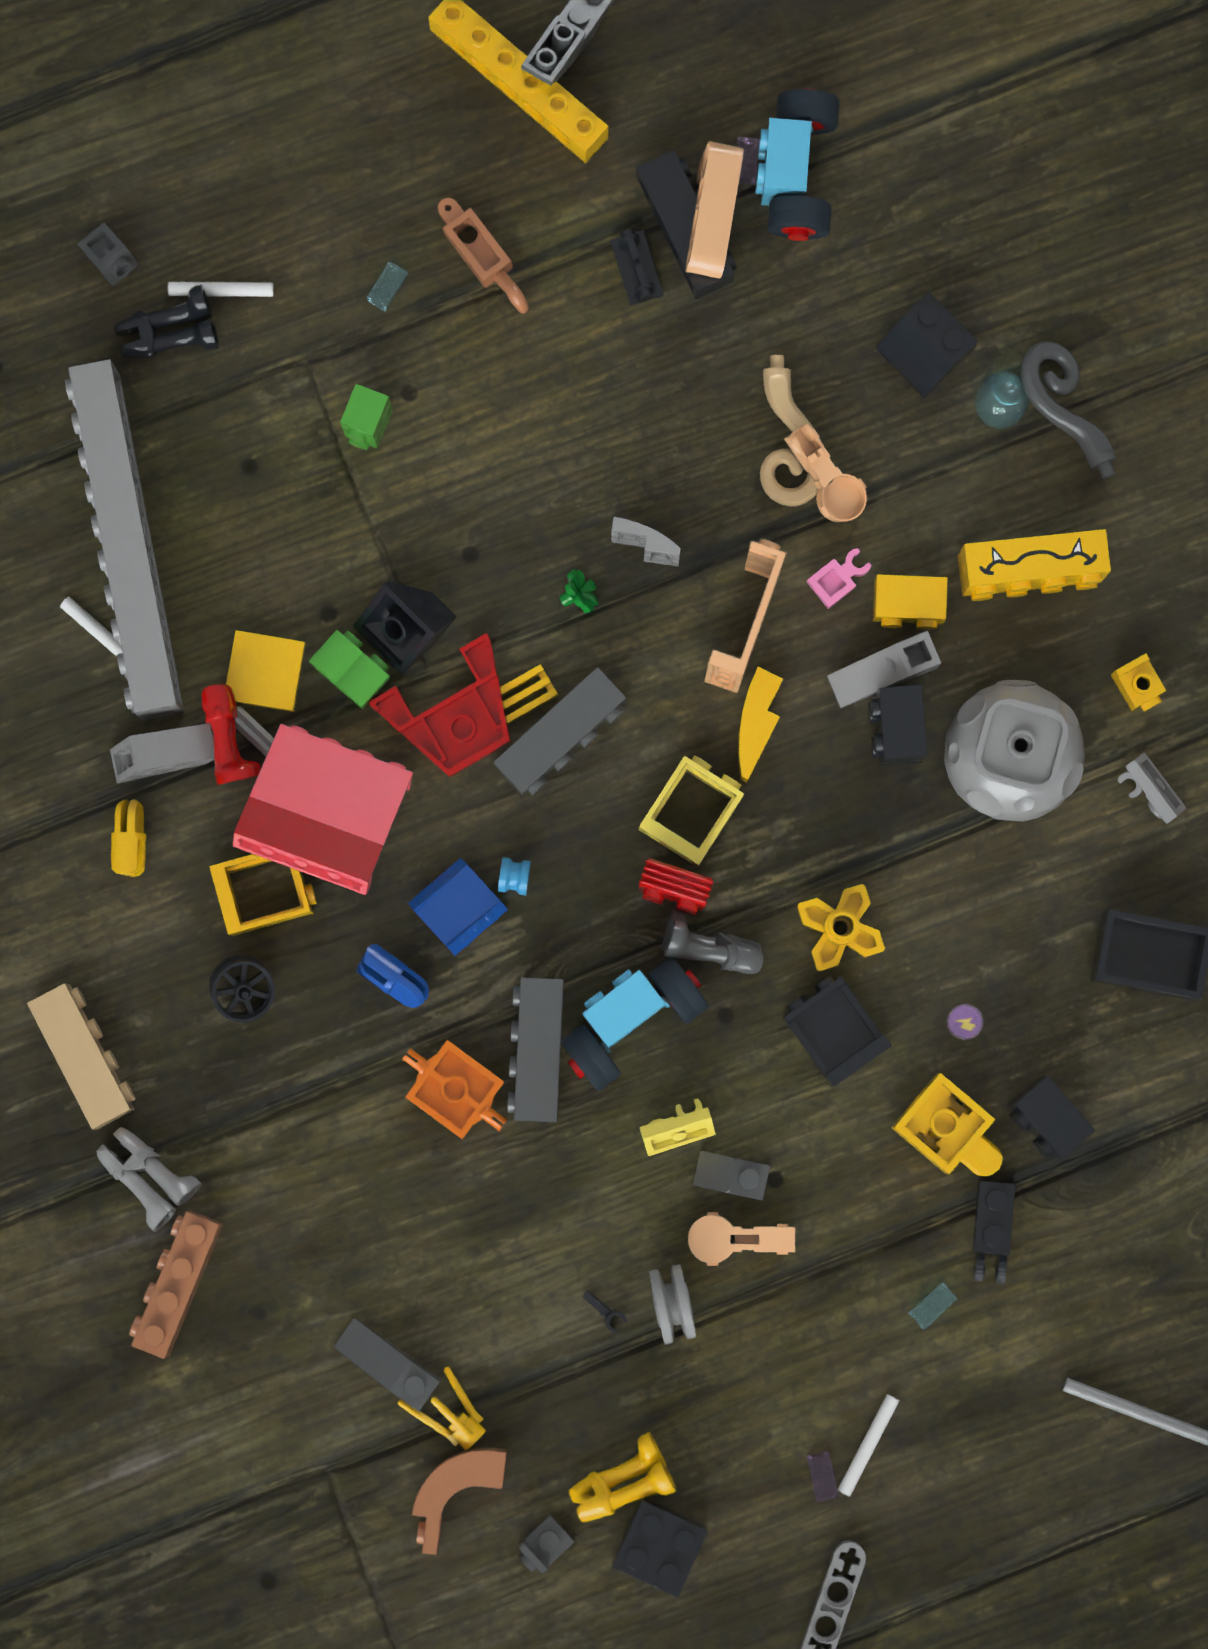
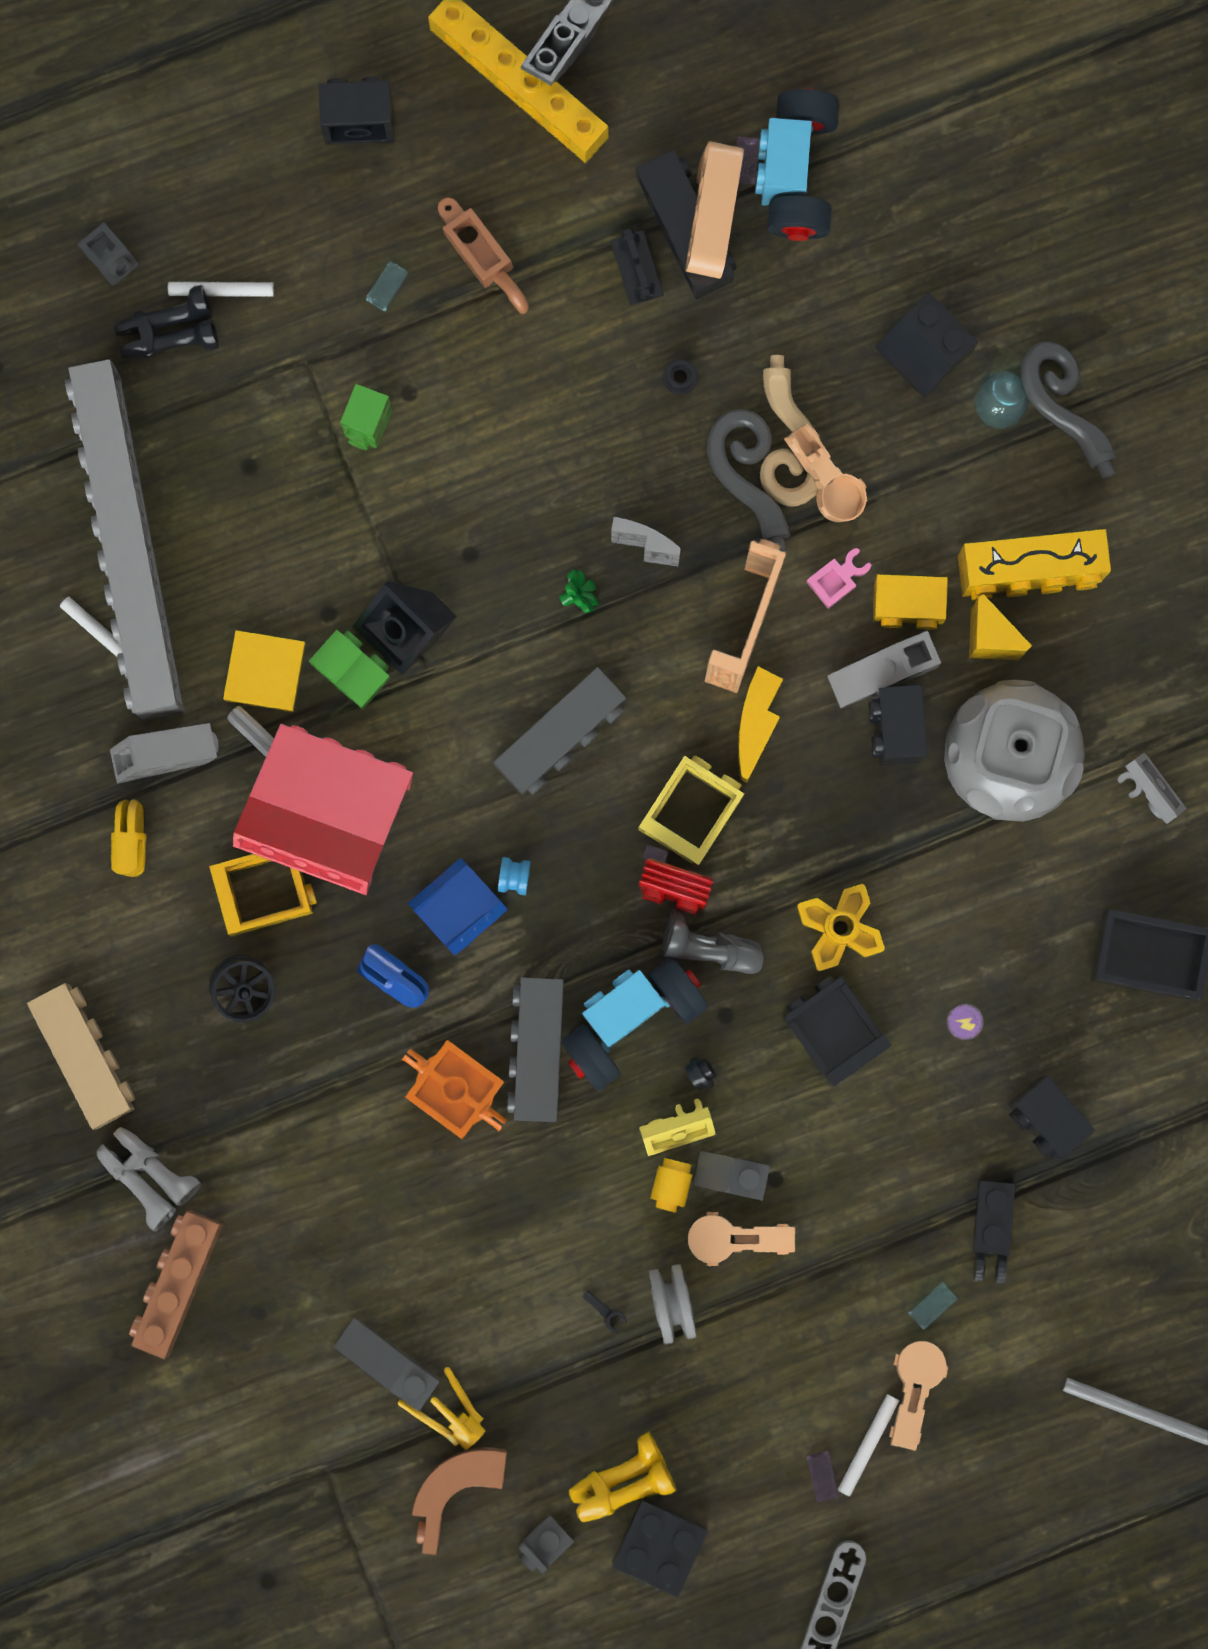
(221, 713): red piece -> none
(356, 111): none -> black brick
(461, 726): red wing -> none
(544, 682): yellow tile -> none
(655, 853): none -> piece
(671, 1185): none -> yellow brick
(680, 366): none -> black plate
(700, 1073): none -> black plate
(769, 514): none -> dark grey plant
(918, 1364): none -> light nougat piece
(949, 1129): yellow brick -> none
(993, 634): none -> yellow slope
(1126, 682): yellow brick -> none

